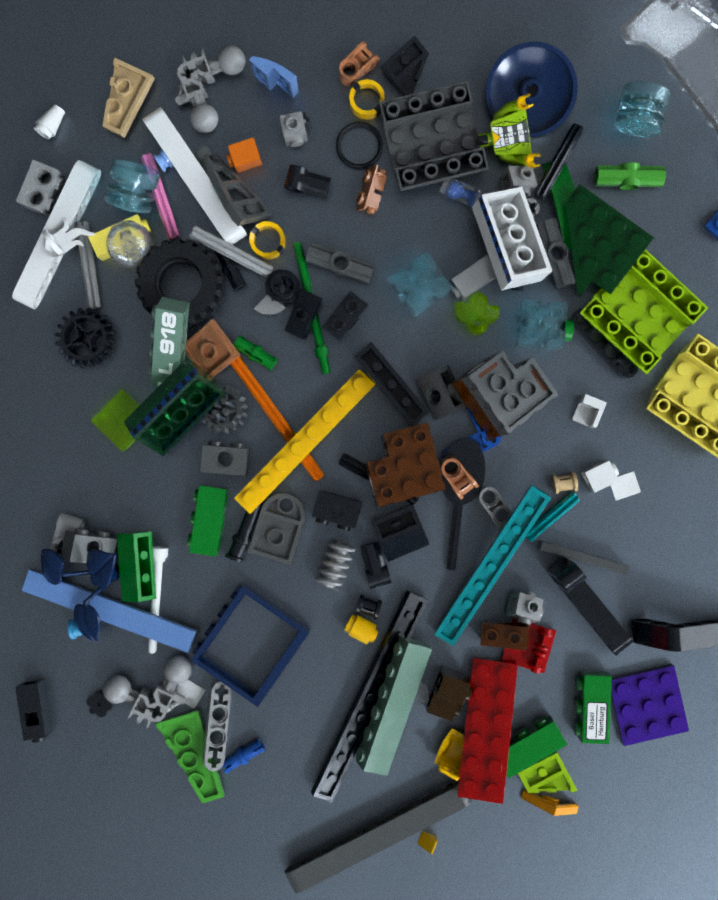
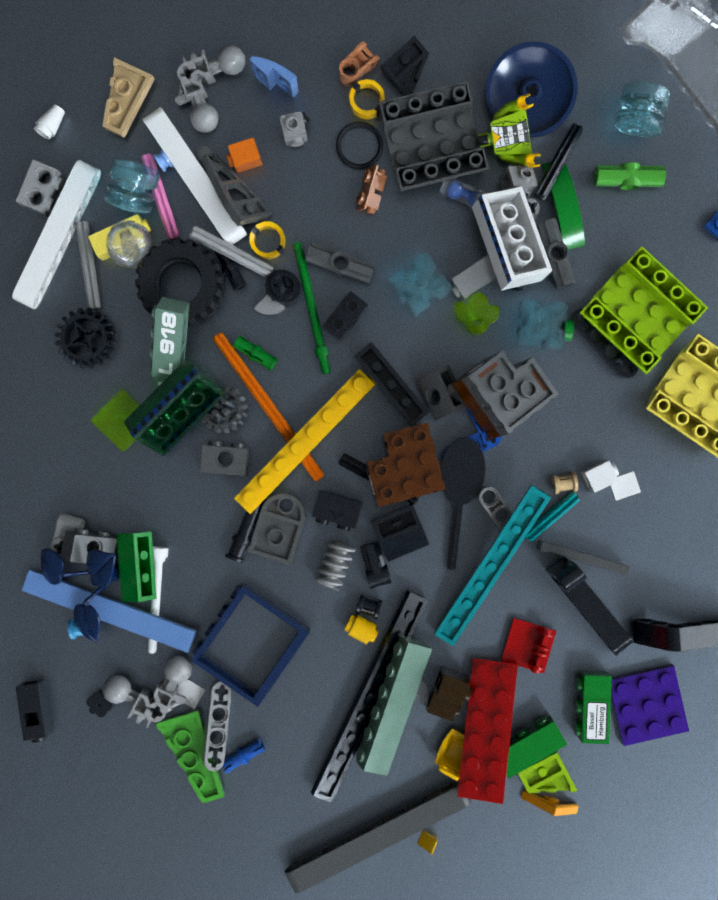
(64, 240): white piece -> none
(208, 520): green brick -> none
(211, 348): nougat tile -> none
(301, 180): black piece -> none
(303, 314): black plate -> none
(460, 479): nougat piece -> none
(505, 635): reddish brown brick -> none
(525, 608): light grey brick -> none
(589, 411): white panel -> none
(601, 241): dark green wing -> none

